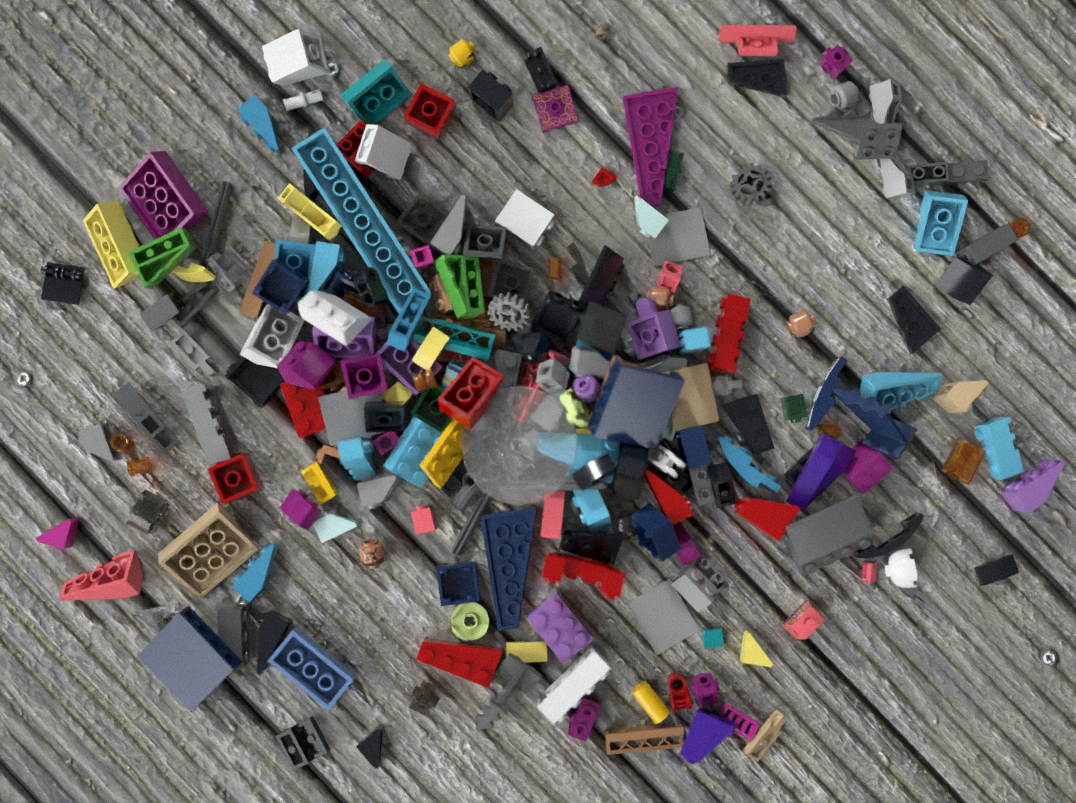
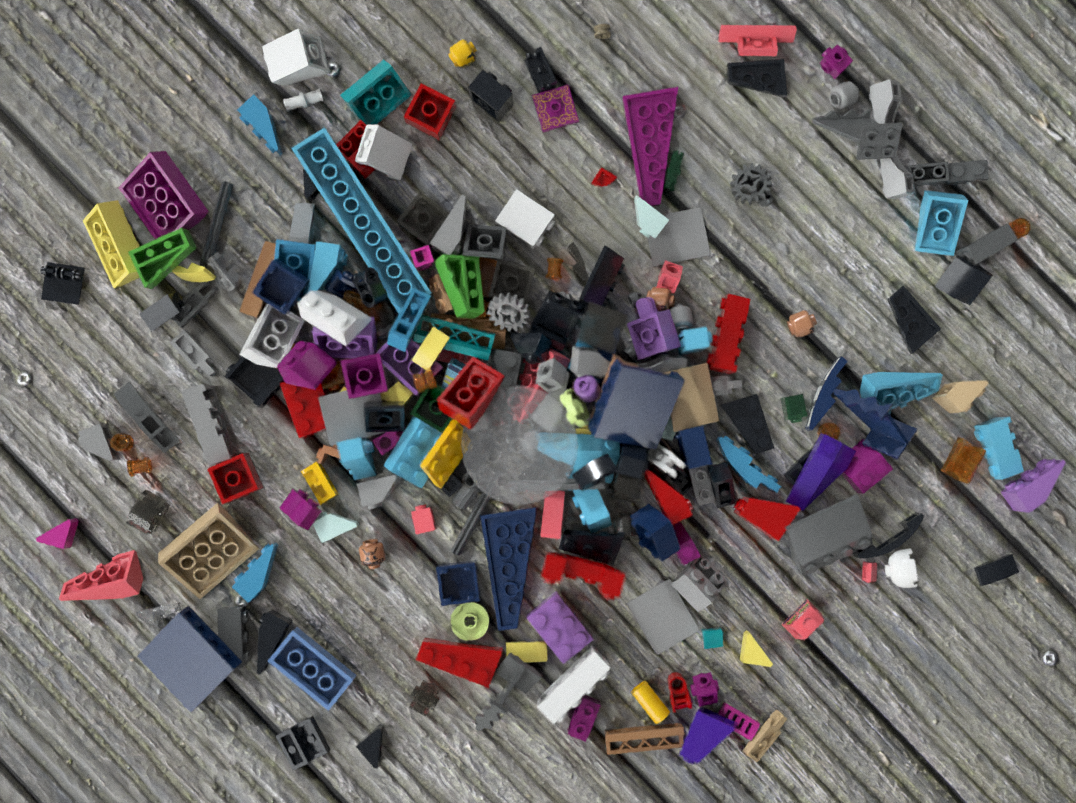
(309, 212): light yellow arch -> none

